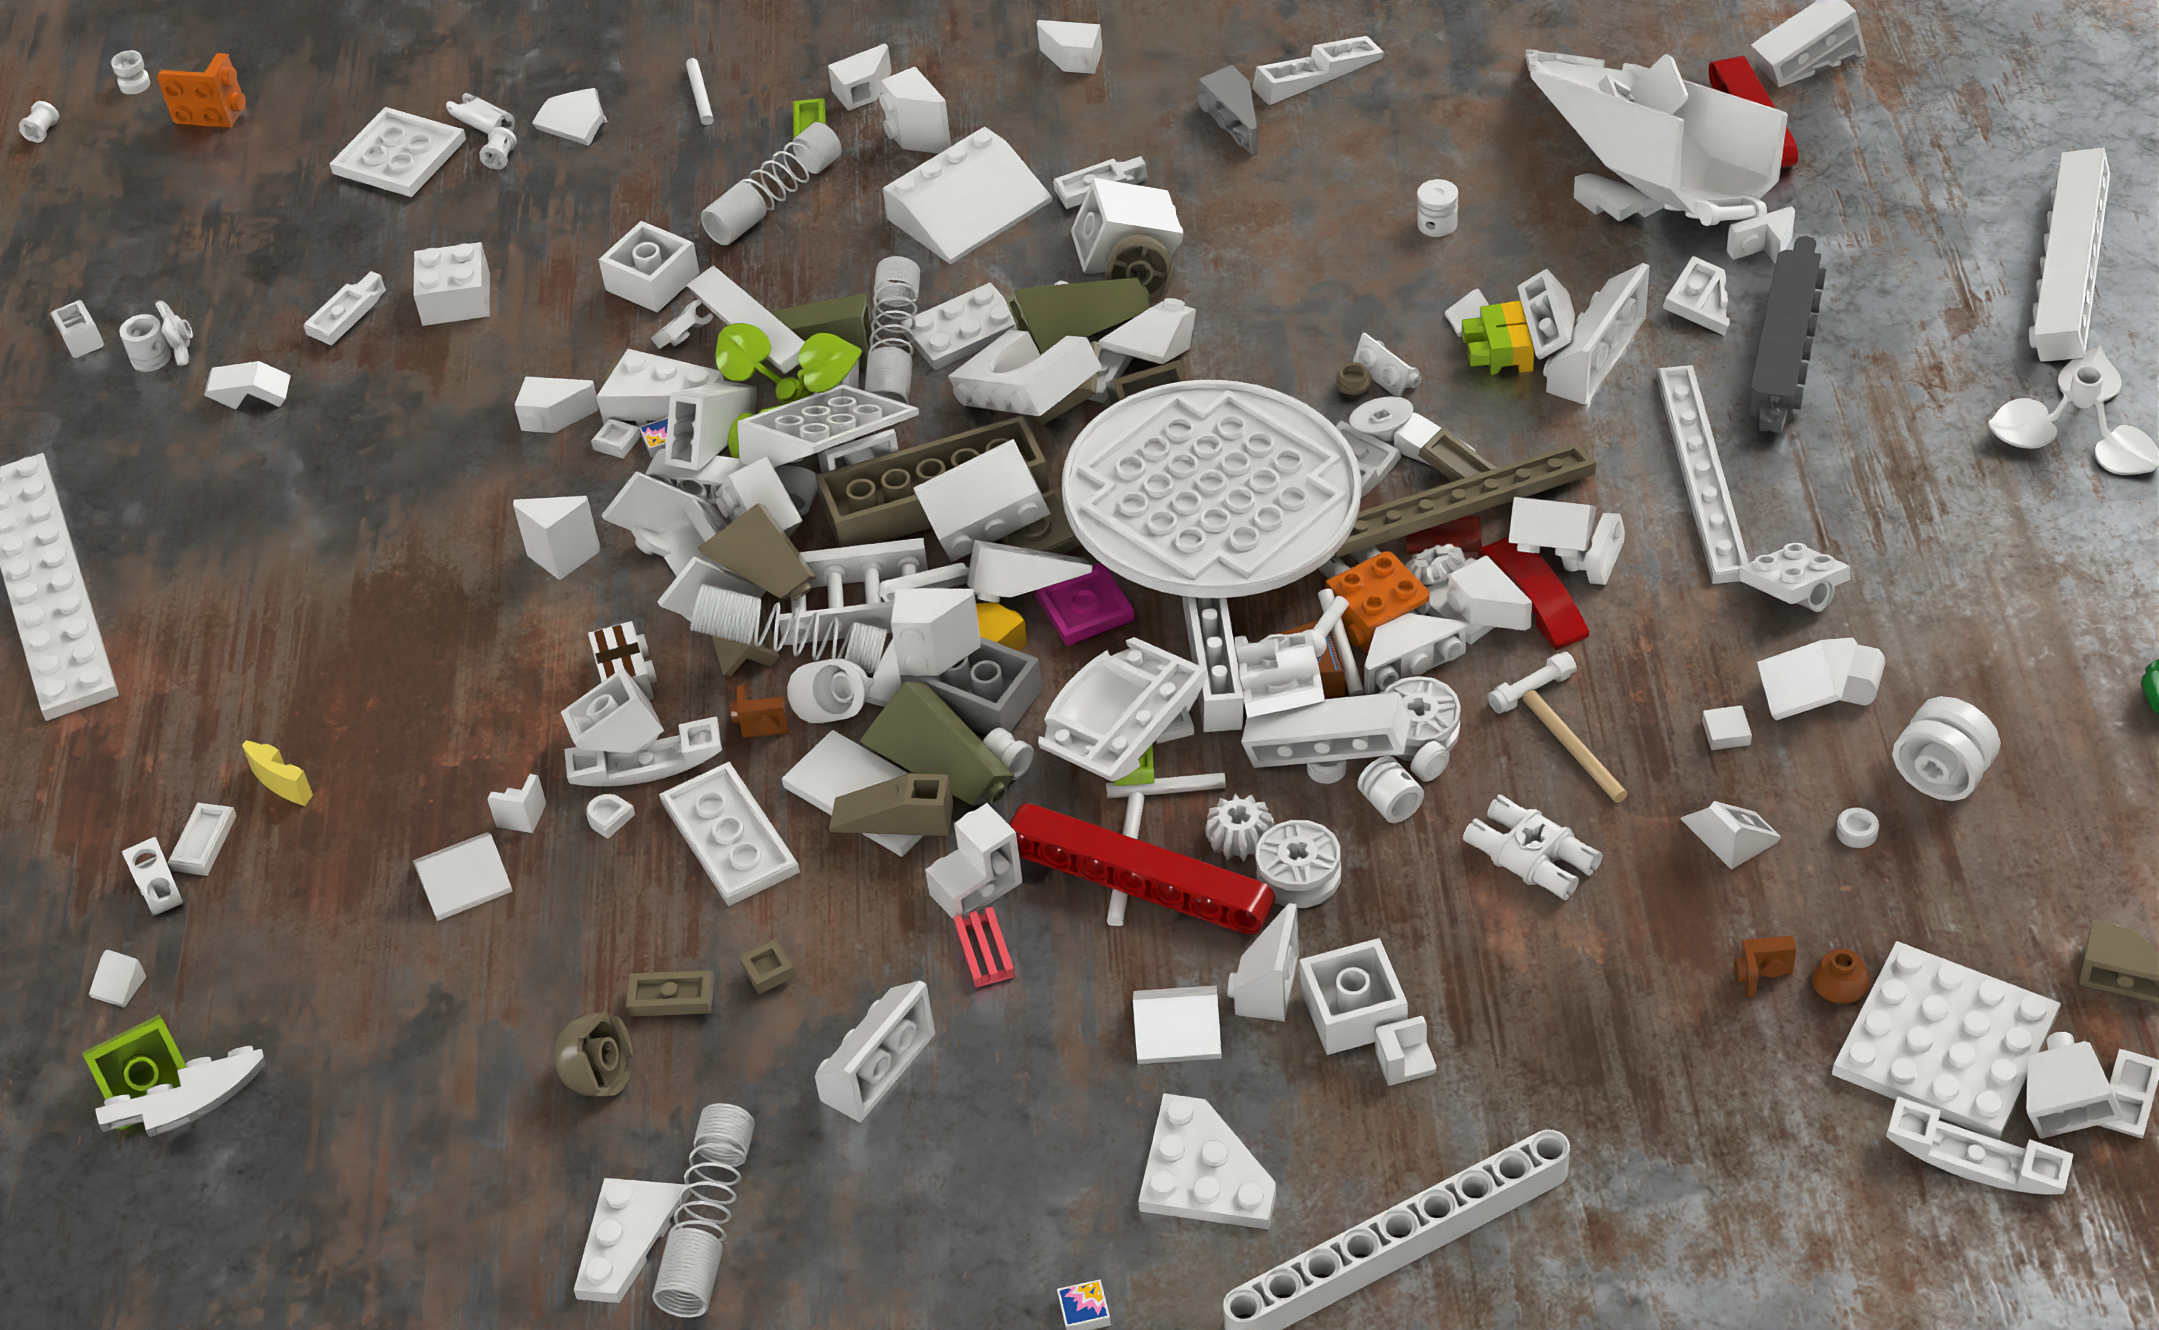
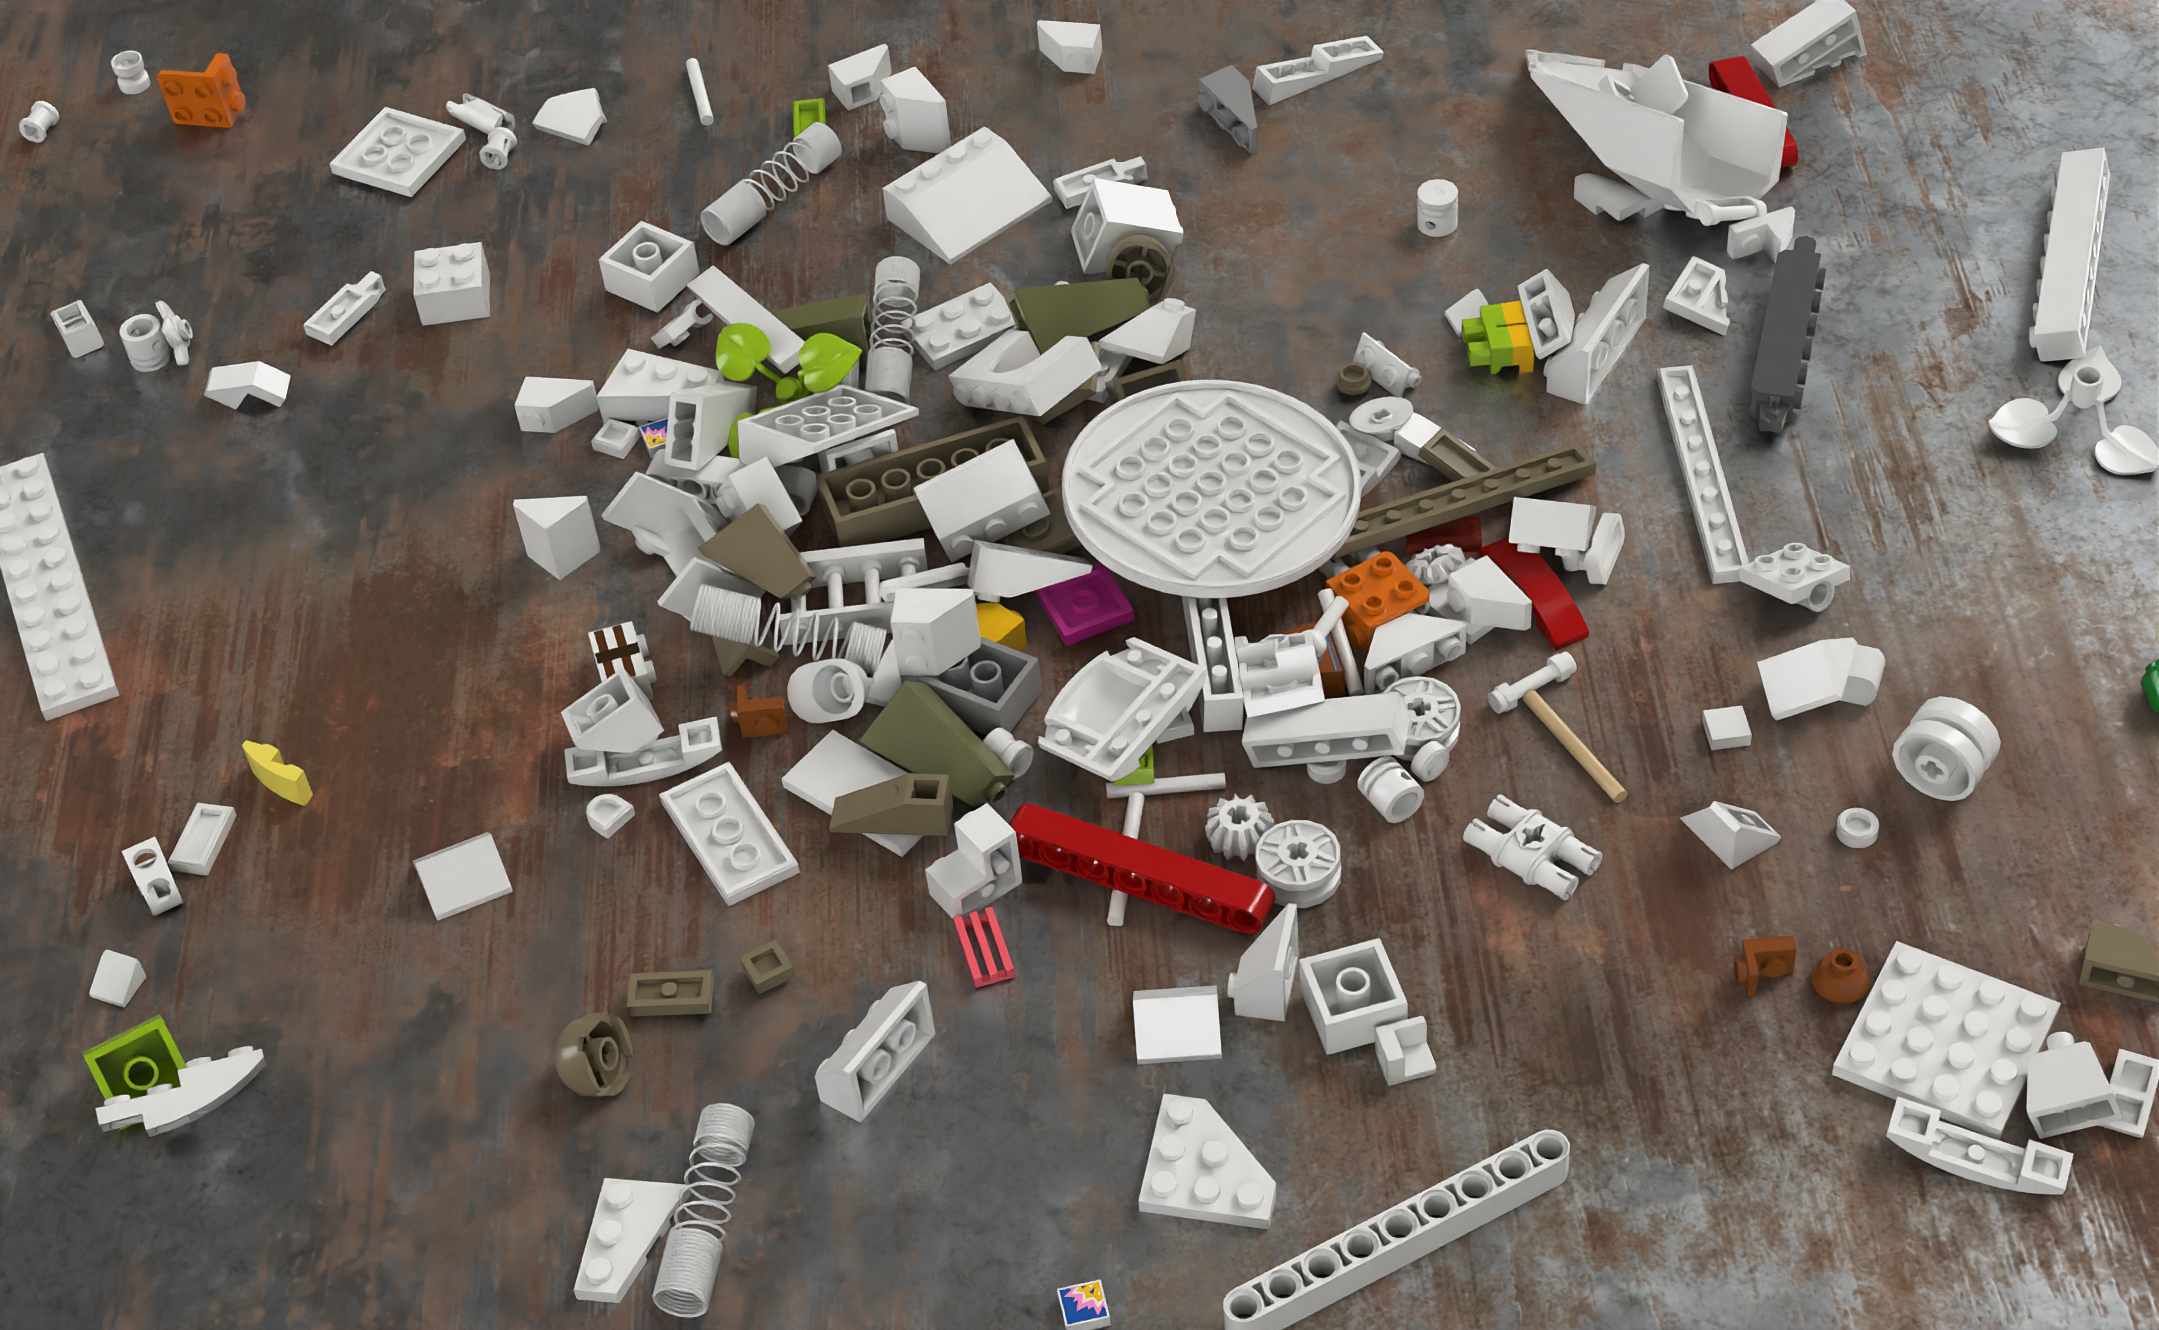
(519, 808): white panel -> none

